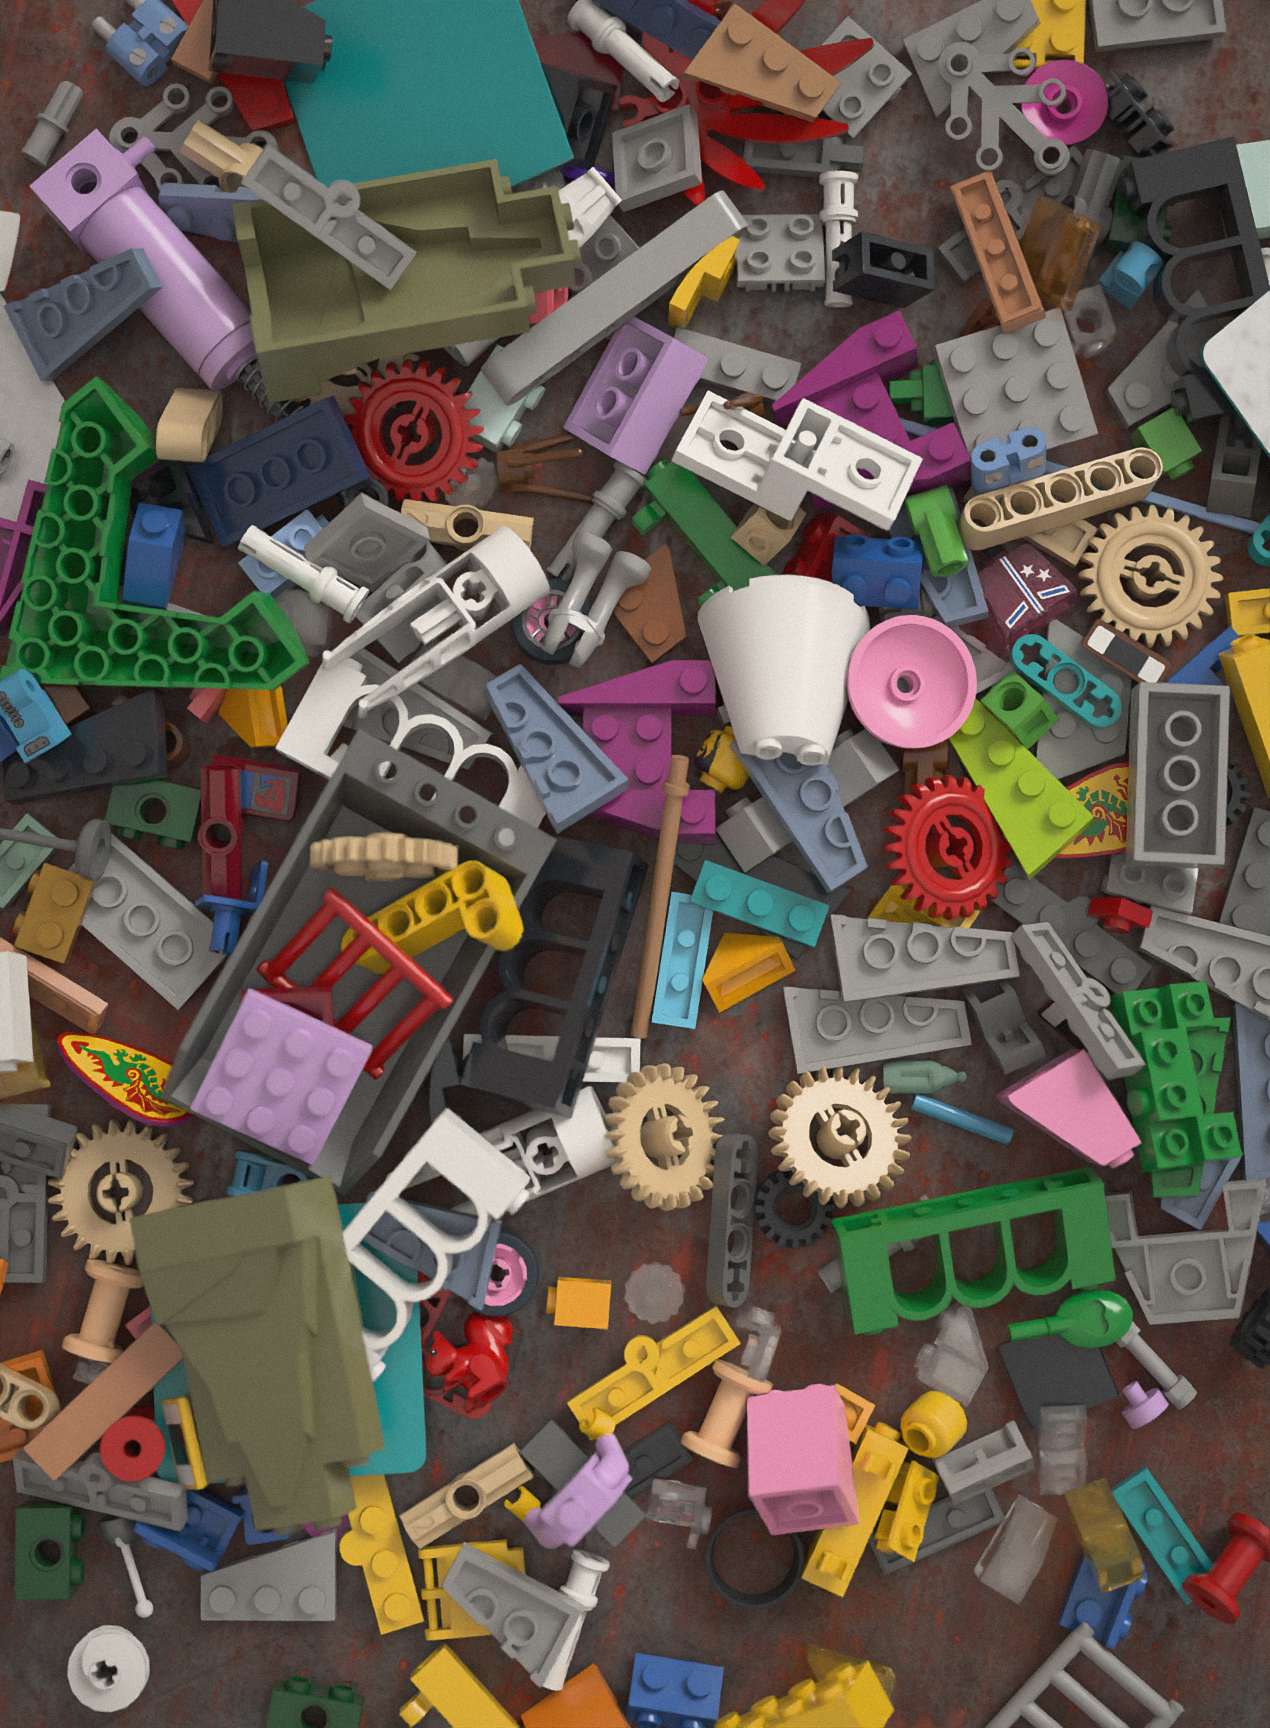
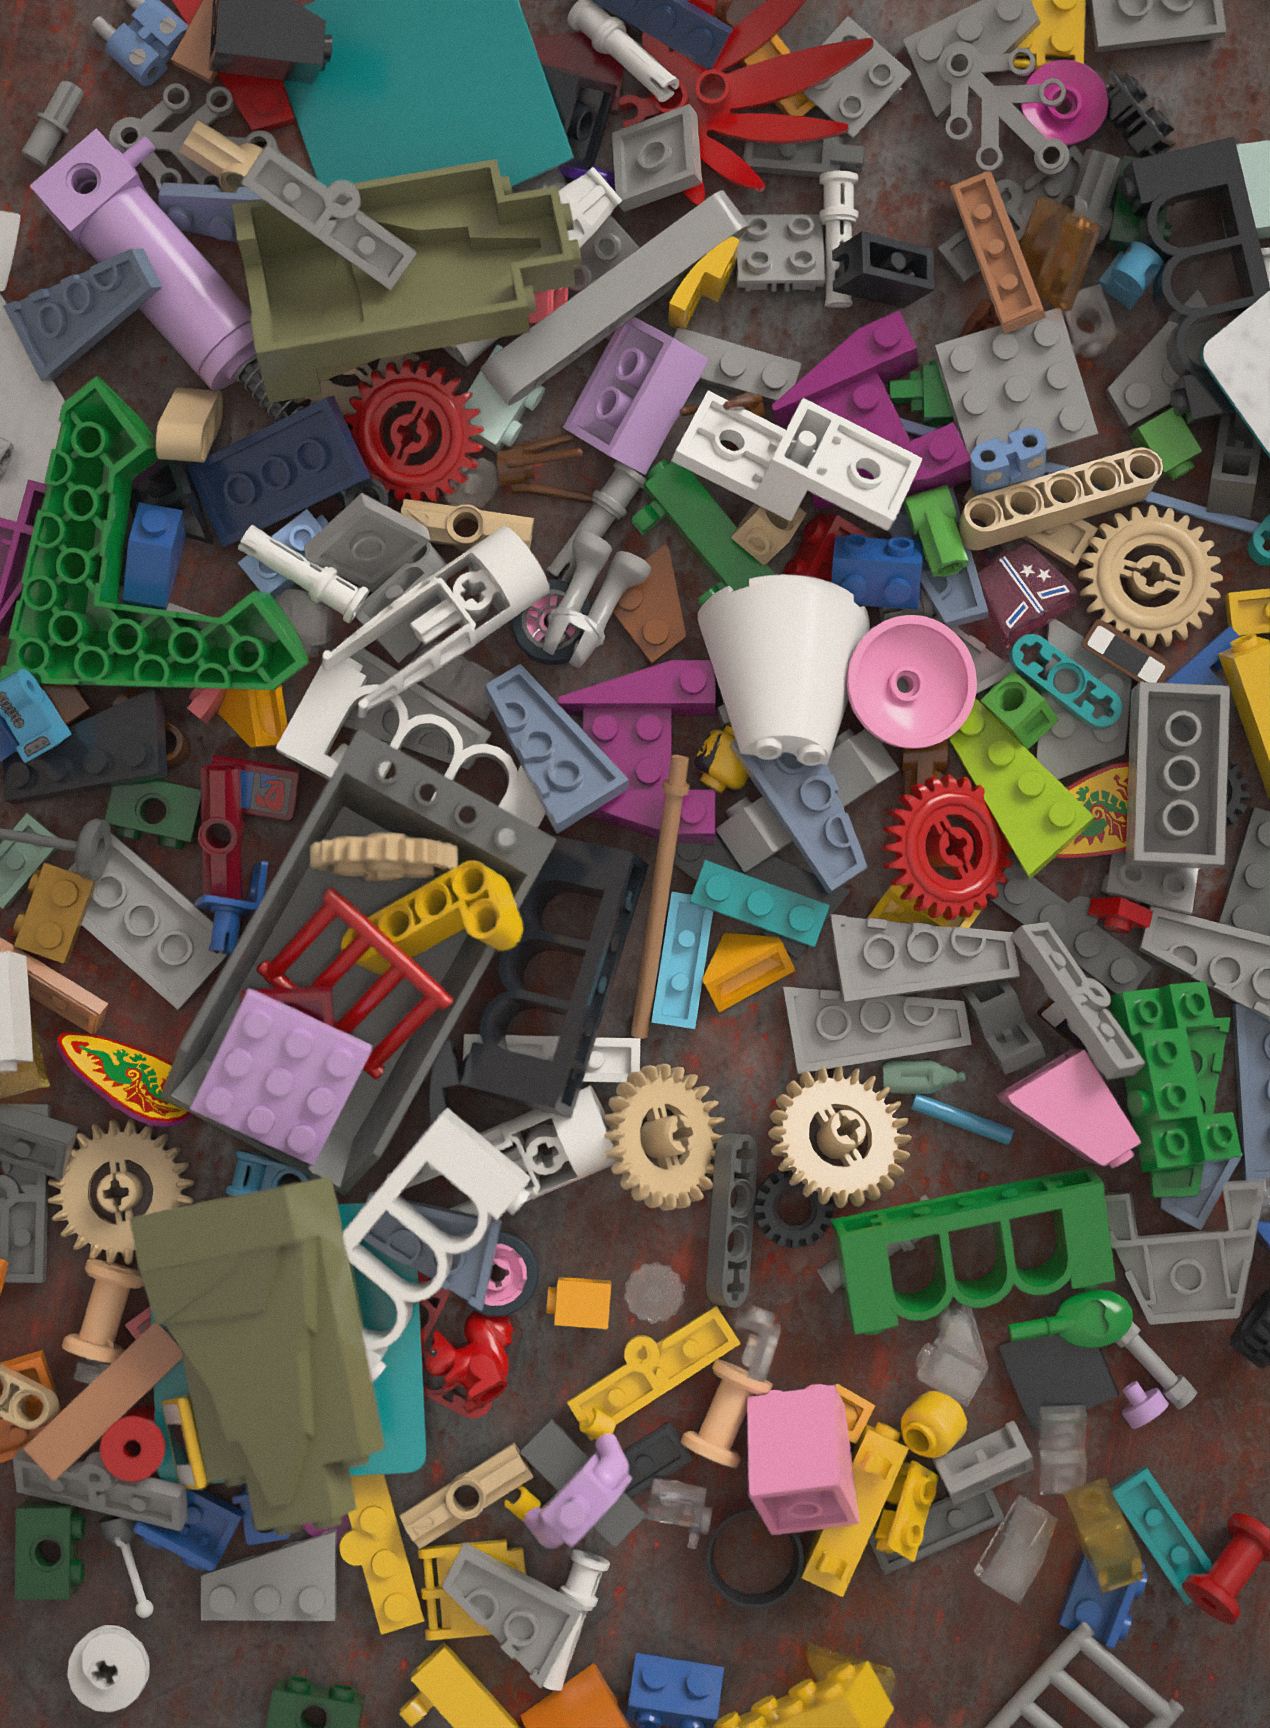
(759, 64): medium nougat wing -> none

